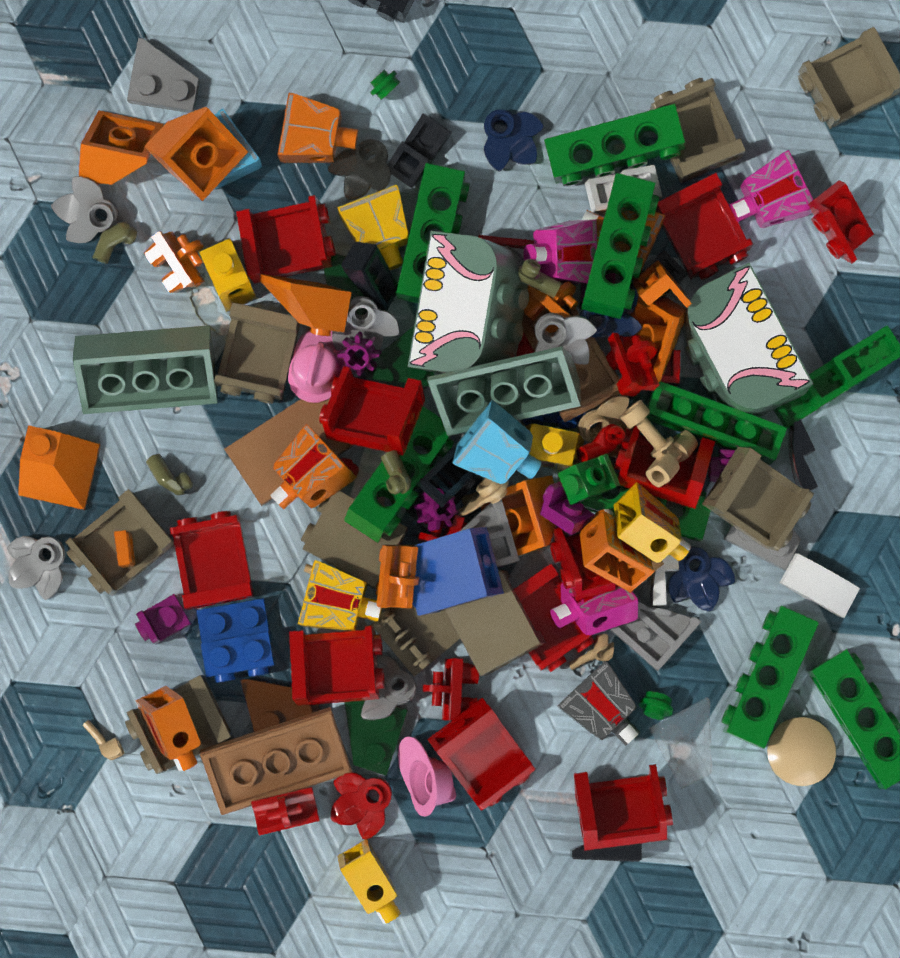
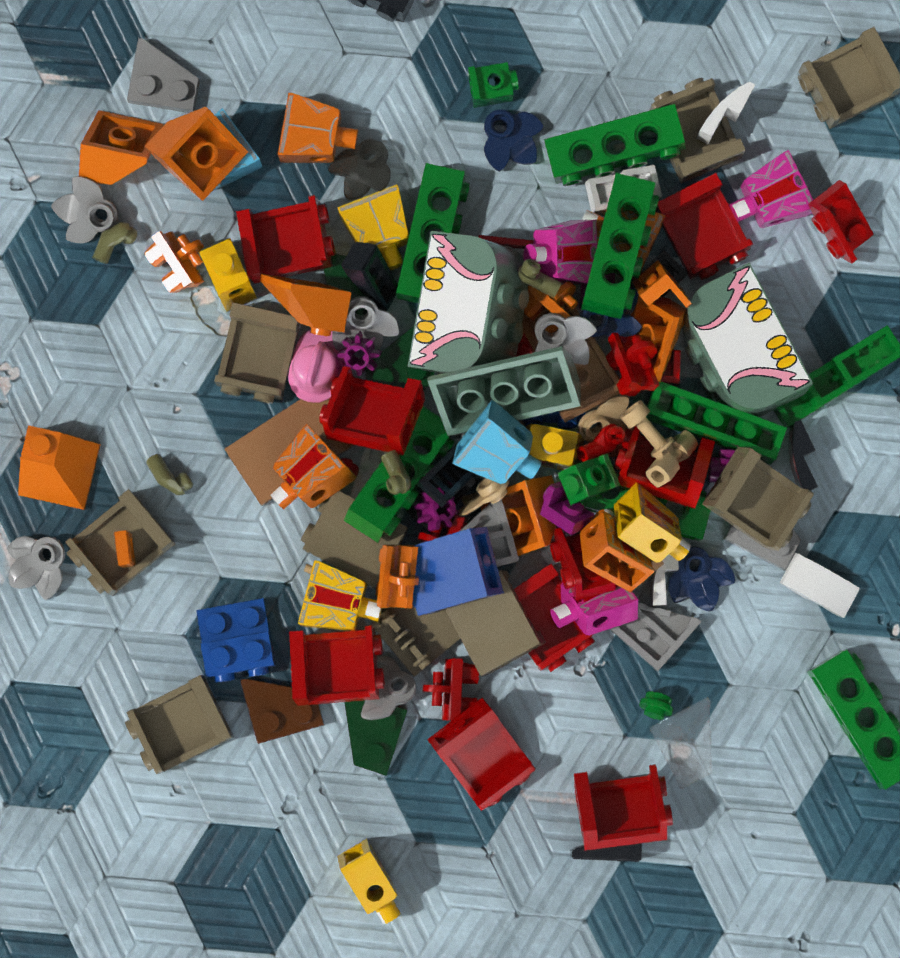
(110, 749): tan hand -> none
(145, 369): sand green slope -> none
(162, 620): magenta bracket -> none
(170, 726): orange torso -> none
(212, 560): red panel -> none
(275, 760): medium nougat tile -> none
(285, 811): red hips -> none
(357, 806): red plate -> none
(384, 84): green plate -> none
(418, 149): black slope -> none
(425, 777): bright pink piece -> none
(485, 94): none -> green brick
(602, 652): tan hand -> none
(602, 705): dark grey torso -> none
(728, 107): none -> white slope
(799, 632): green brick -> none
(801, 751): tan dish -> none

